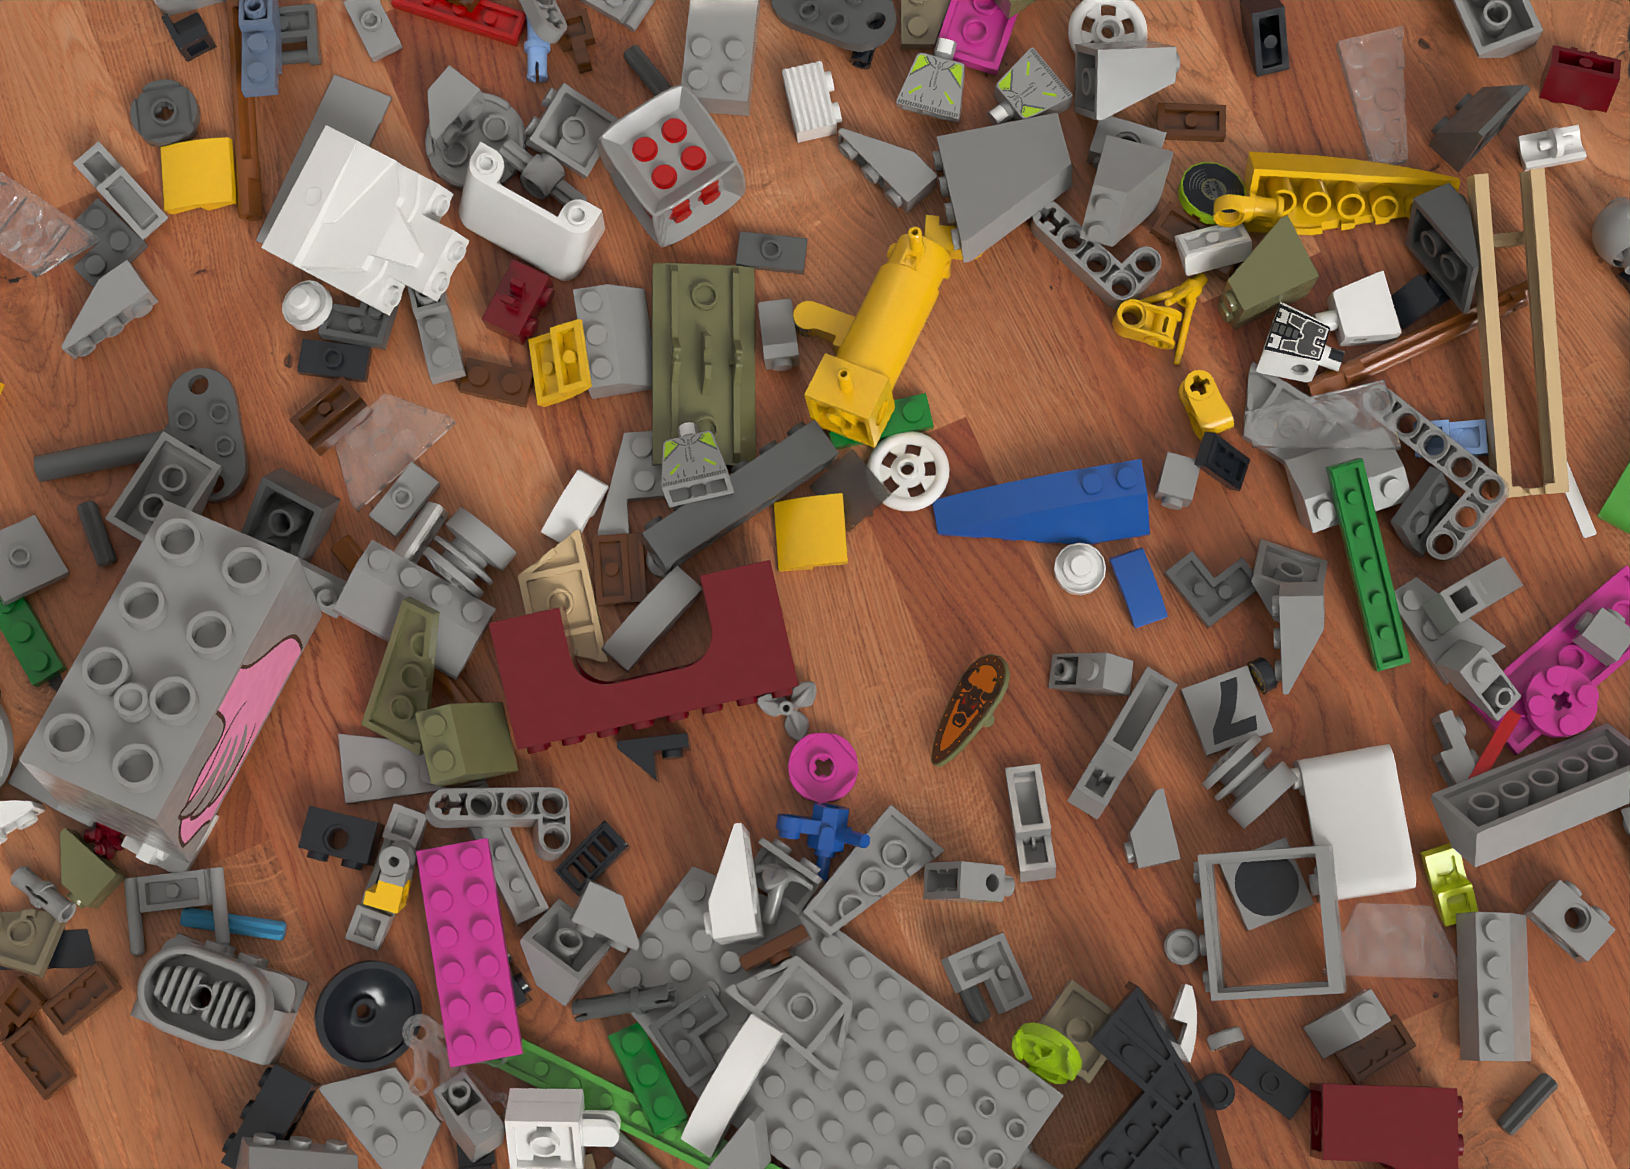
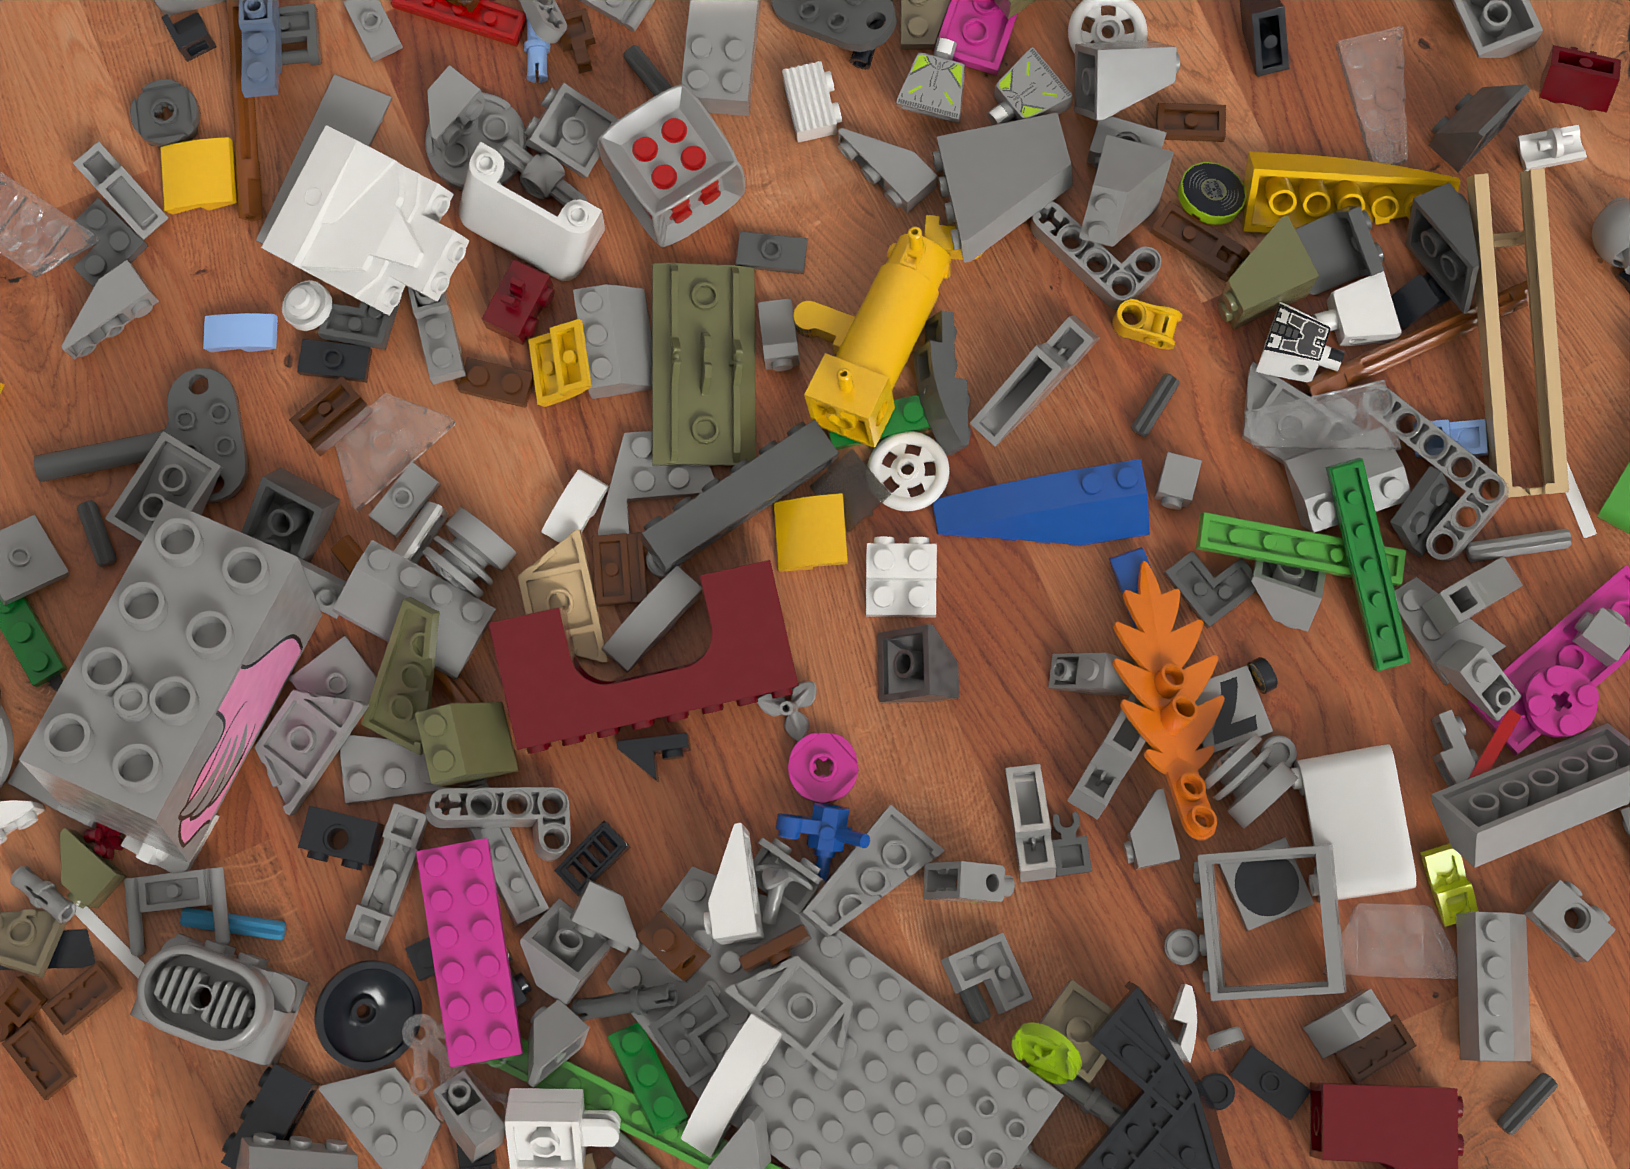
(115, 945): none -> white sticker
(240, 331): none -> light blue slope
(305, 741): none -> light grey wing
(337, 673): none -> light grey plate
(394, 882): leg -> none
(421, 959): none -> black plate
(553, 1039): none -> light grey slope
(673, 946): none -> reddish brown torso
(693, 467): light grey torso -> none
(901, 578): none -> white plate
(916, 666): none -> flat silver slope
(941, 394): none -> dark grey slope
(970, 707): shield -> none
(1034, 379): none -> light grey slope
(1070, 851): none -> dark grey plate
(1079, 569): white plate -> none
(1089, 1099): none -> light grey pin
(1155, 405): none -> dark grey axle
(1171, 717): none -> orange plant
(1185, 296): yellow plant -> none
(1205, 409): yellow piece -> none
(1213, 248): white slope -> none
(1222, 461): black plate -> none
(1248, 208): yellow connector -> none
(1282, 750): none -> light grey tile
(1283, 546): none -> bright green plate
(1301, 624): light grey slope -> none
(1341, 247): none -> dark grey bracket
(1519, 545): none -> light grey axle

